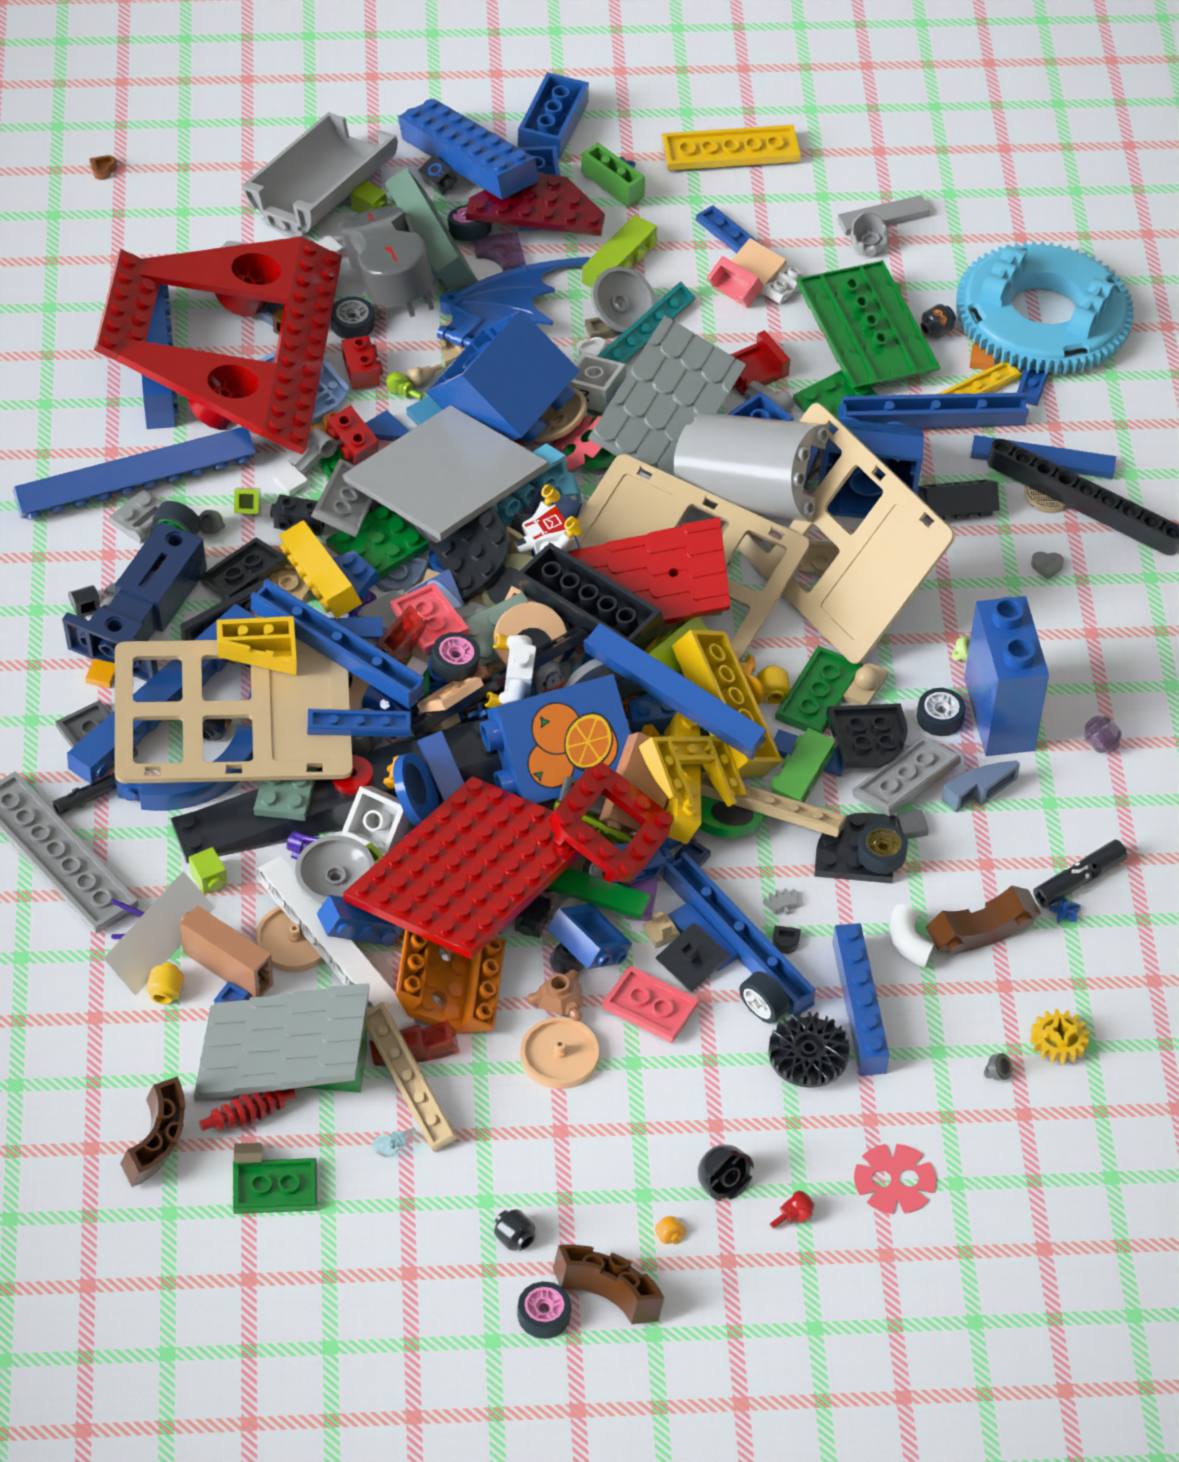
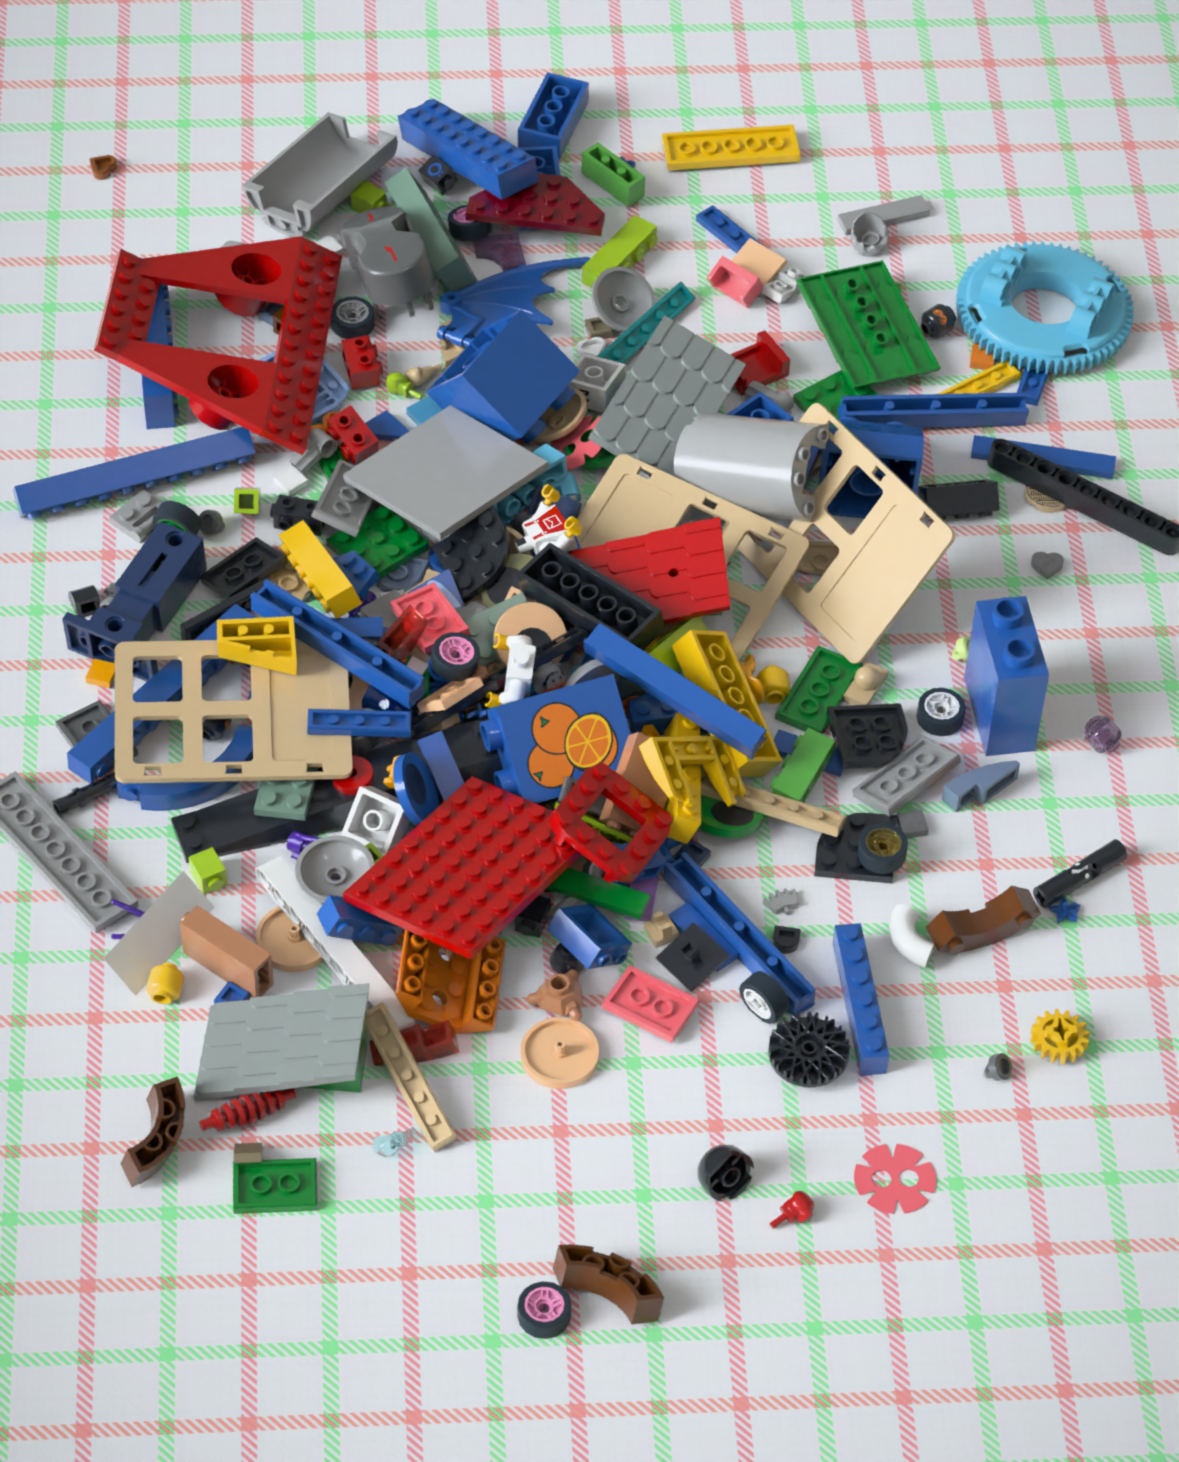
(514, 1229): black head -> none
(670, 1230): light orange piece -> none

